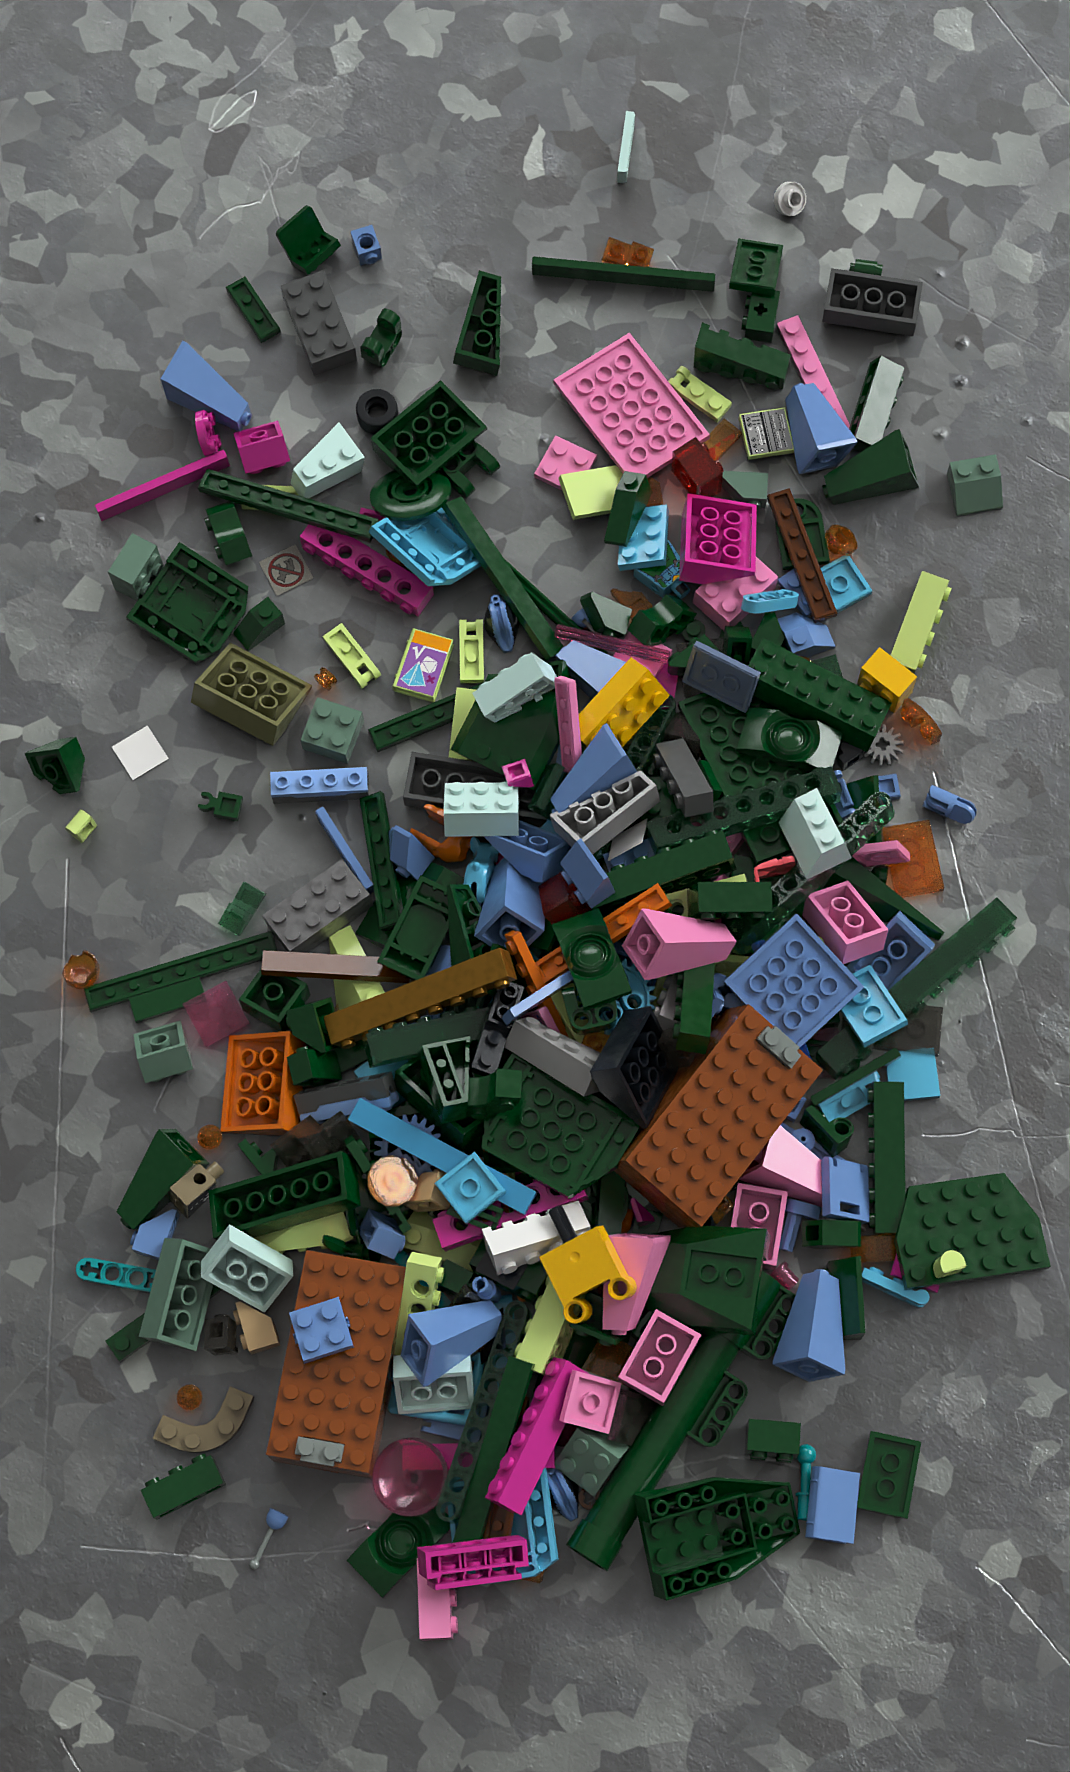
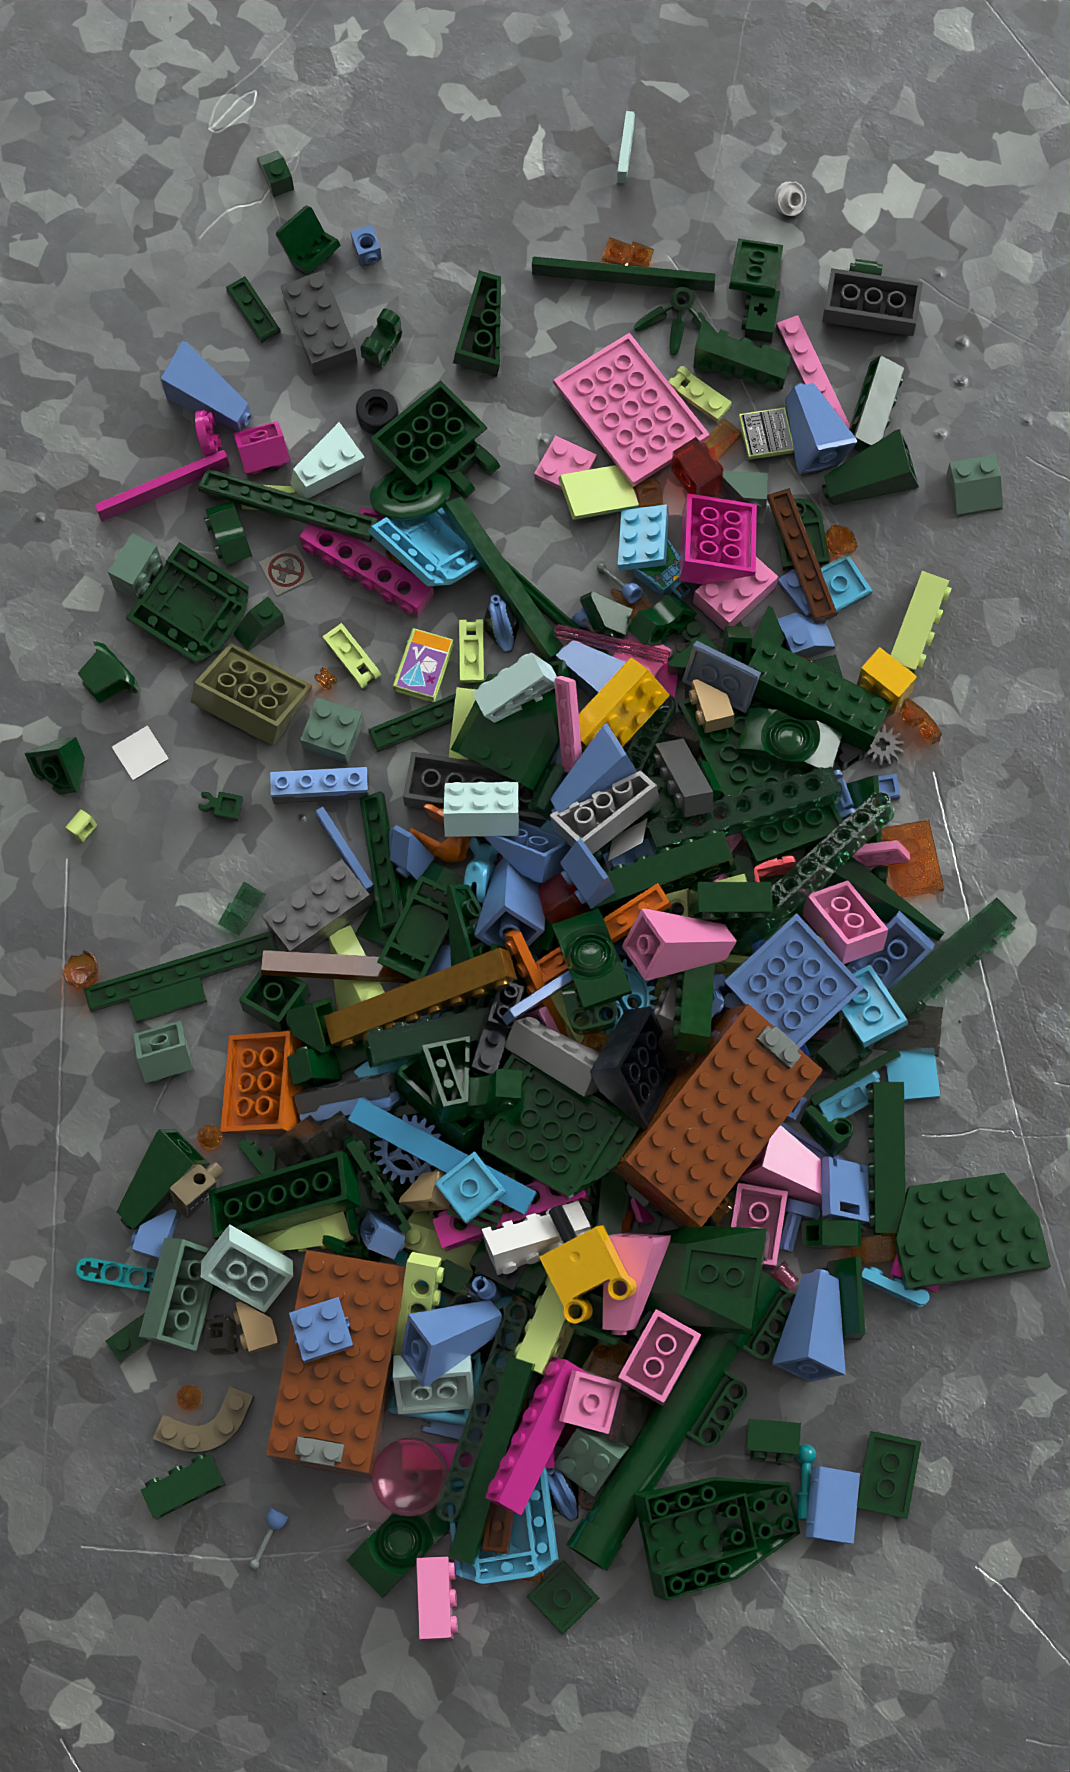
(106, 675): none -> dark green piece
(216, 1013): clear pink plate -> none
(276, 173): none -> dark green slope
(392, 1180): clear orange tile -> none
(471, 1556): dark pink brick -> none
(518, 774): dark pink slope -> none
(563, 1597): none -> dark green tile
(627, 507): dark green slope -> none
(630, 592): none -> medium blue hinge
(677, 324): none -> dark green plant
(712, 706): none -> tan slope
(769, 601): medium azure beam -> none
(806, 1135): medium blue tile -> none
(813, 835): light aqua slope -> none
(949, 1264): yellowish green brick -> none
(950, 805): medium blue arm -> none

